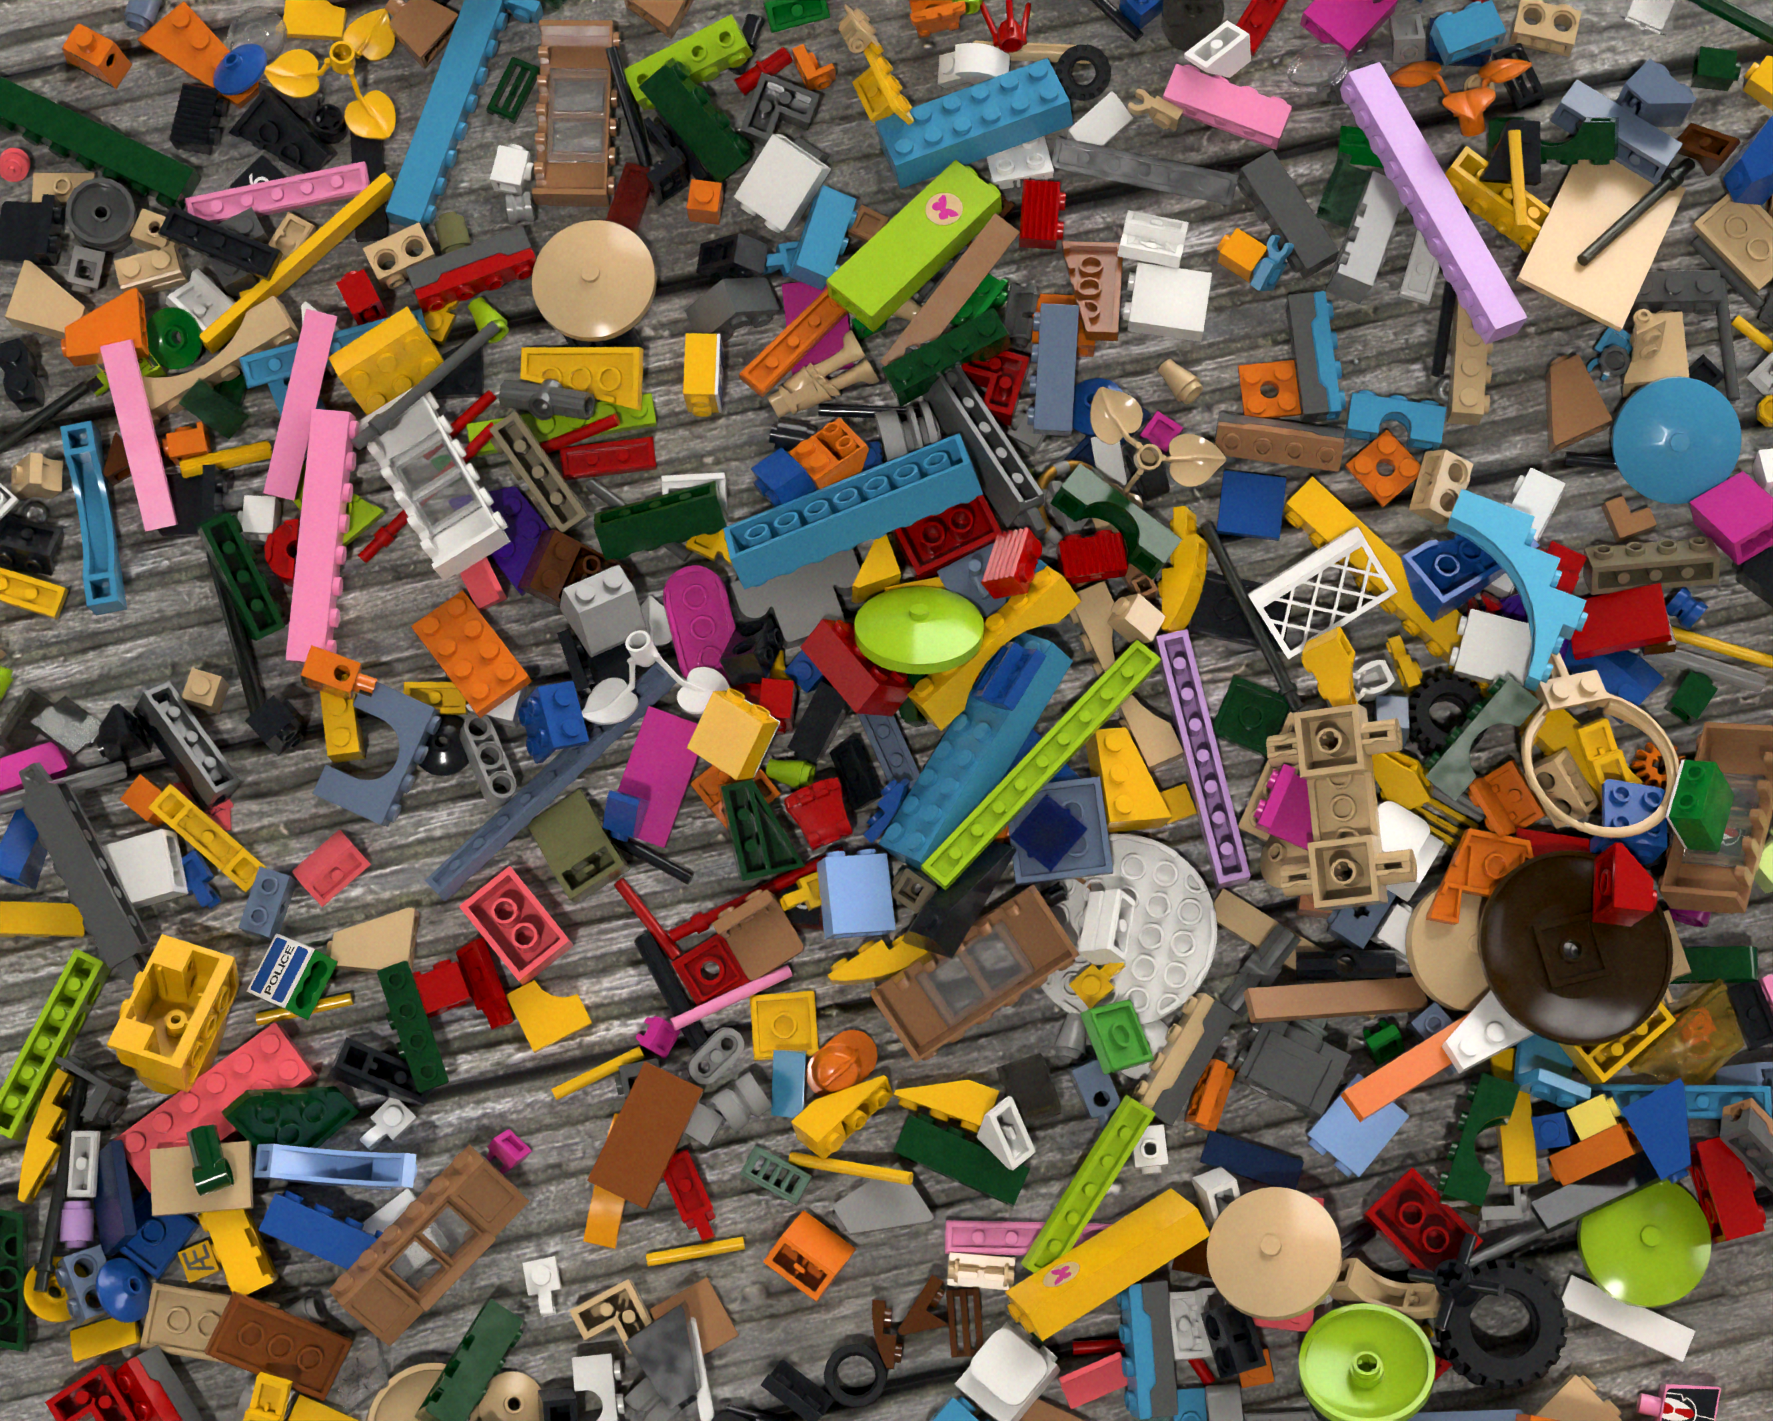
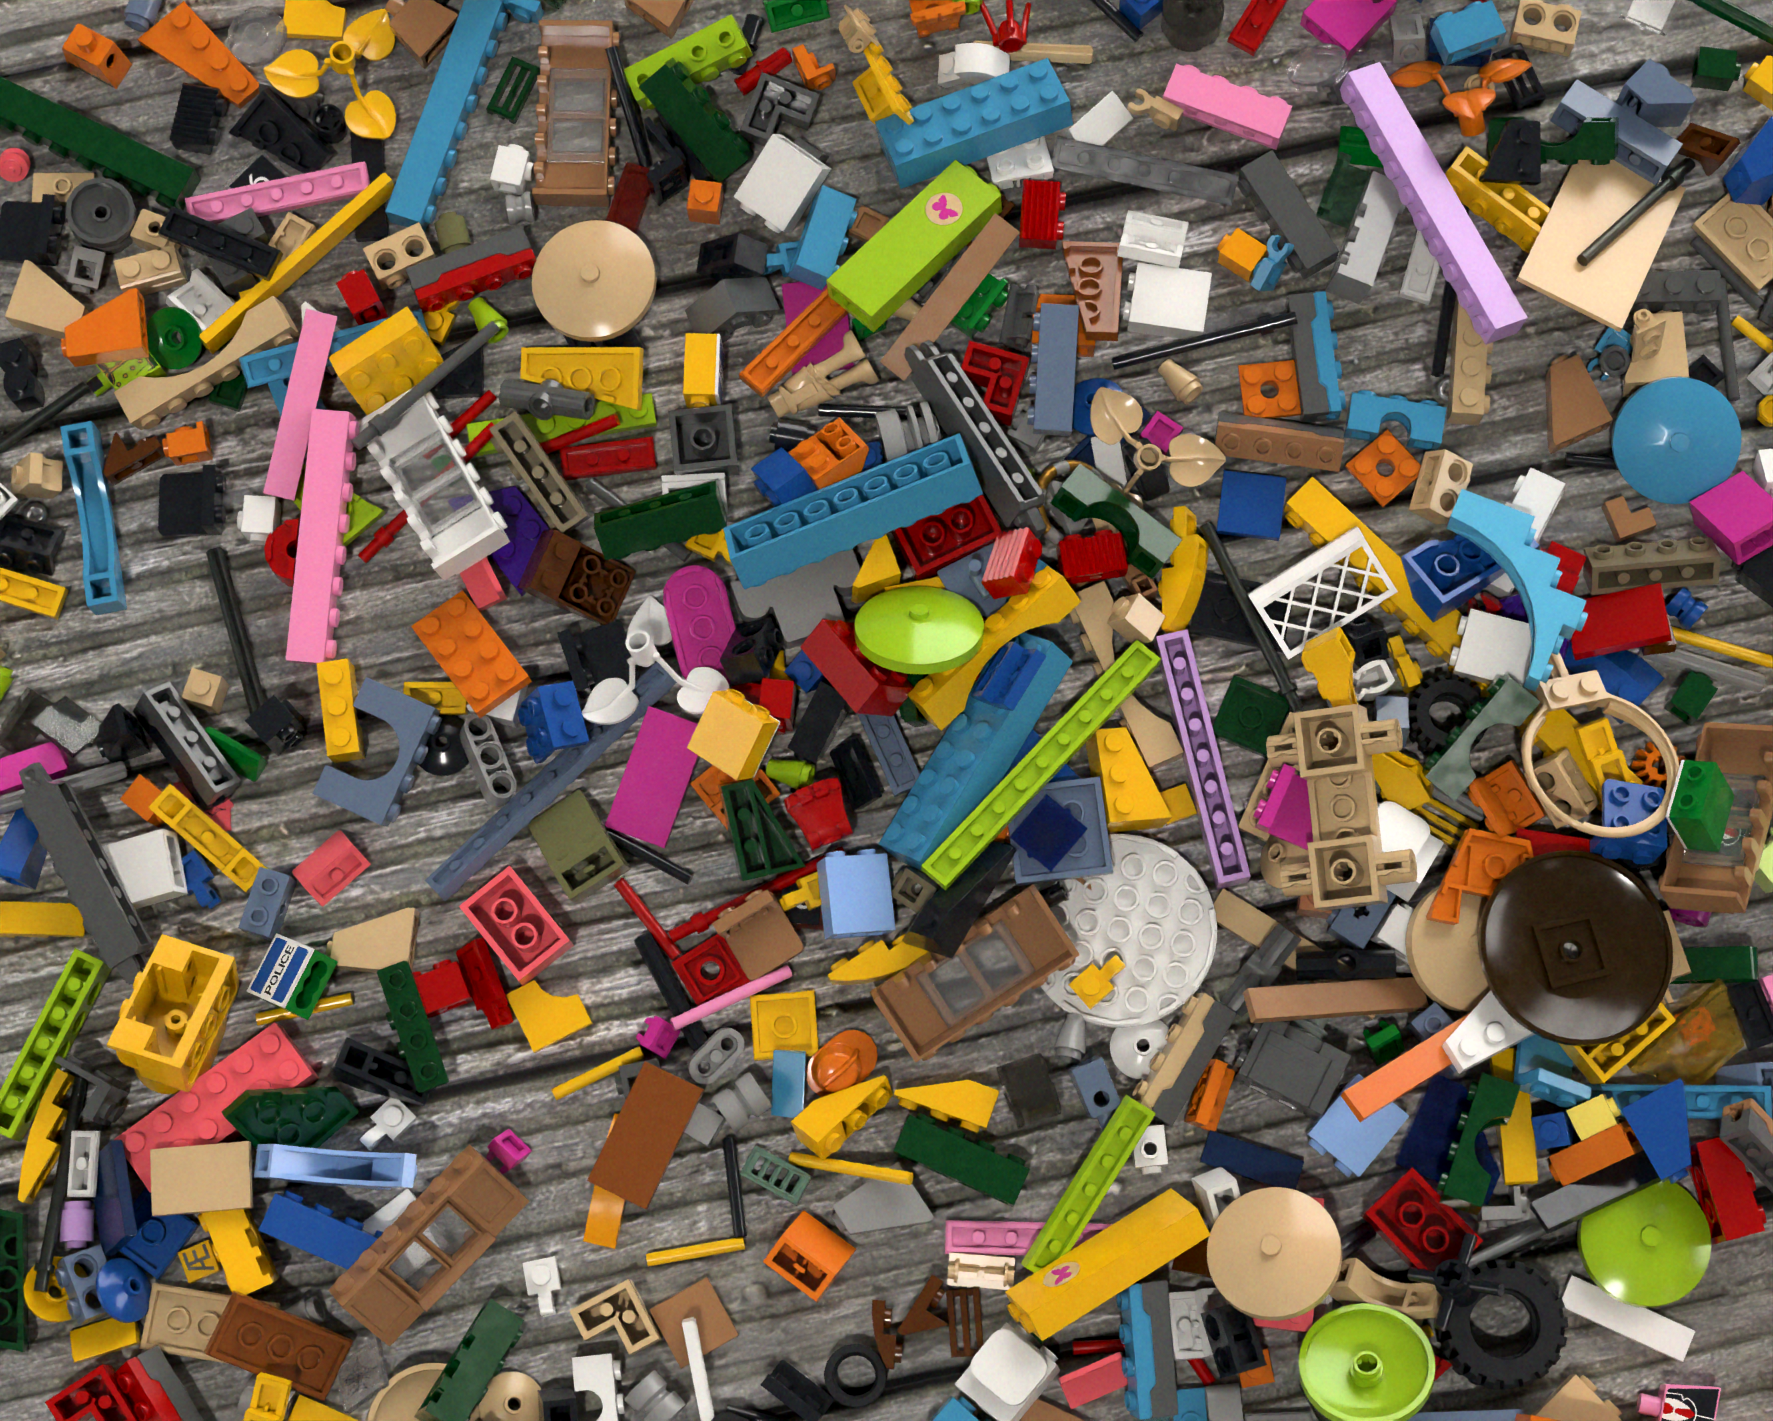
(138, 435): bright pink tile -> none
(211, 1169): dark green piece -> none
(213, 408): clear green slope -> none
(227, 458): yellow axle -> none
(239, 757): none -> green slope
(240, 69): blue dish -> none
(240, 575): dark green brick -> none
(323, 668): orange torso -> none
(602, 610): light grey slope -> none
(624, 815): blue slope -> none
(669, 1356): black slope -> none
(690, 1194): red hinge -> none
(704, 440): none -> dark grey brick
(734, 1187): none -> black bar
(893, 798): blue slope -> none
(973, 341): dark green arch -> none
(1006, 1134): white slope -> none
(1102, 72): black tyre -> none
(1106, 927): white brick -> none
(1117, 1036): bright green tile -> none
(1222, 51): white slope -> none
(1264, 325): none -> black bar
(1367, 640): none -> black brick
(1435, 1129): none -> clear blue plate
(1517, 177): yellow bar -> none
(1621, 888): red slope -> none

